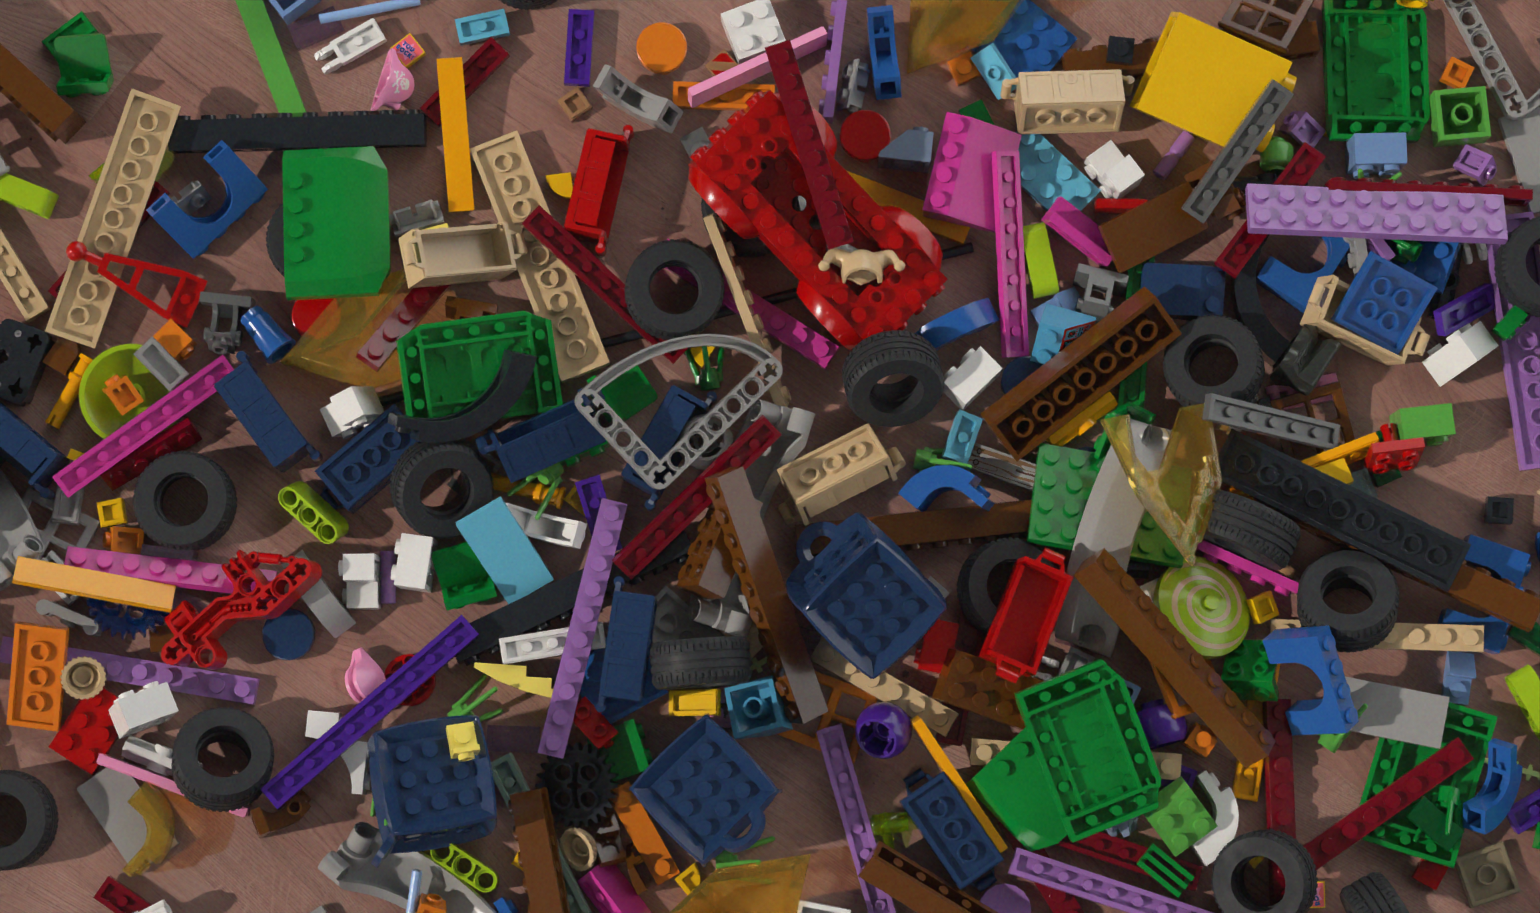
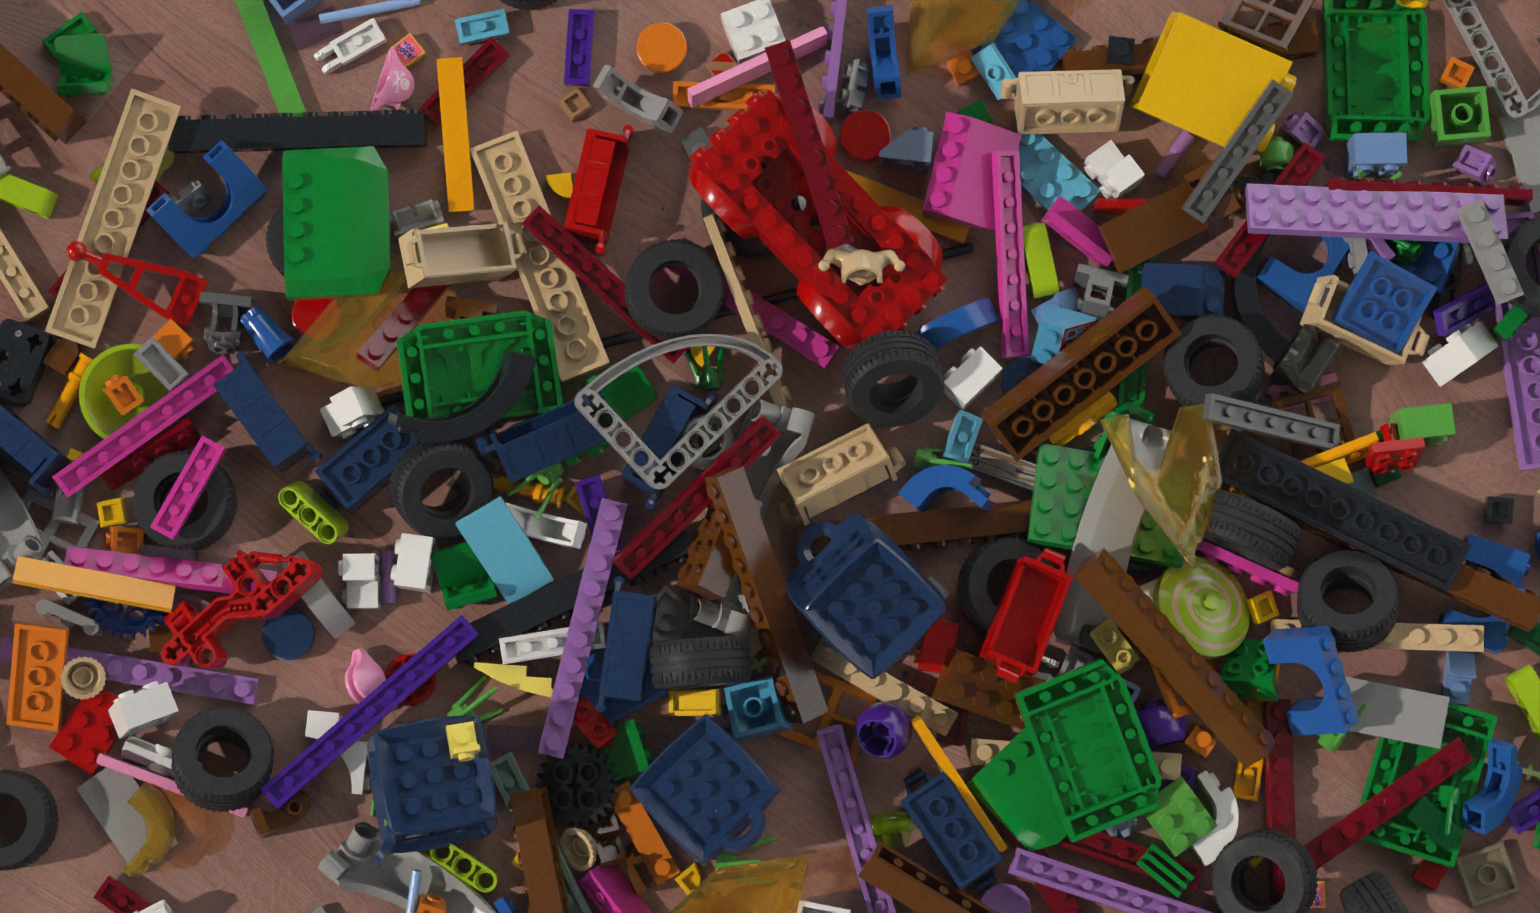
(188, 488): none -> dark pink plate
(1114, 647): none -> light yellow bracket
(1489, 252): none -> light grey plate

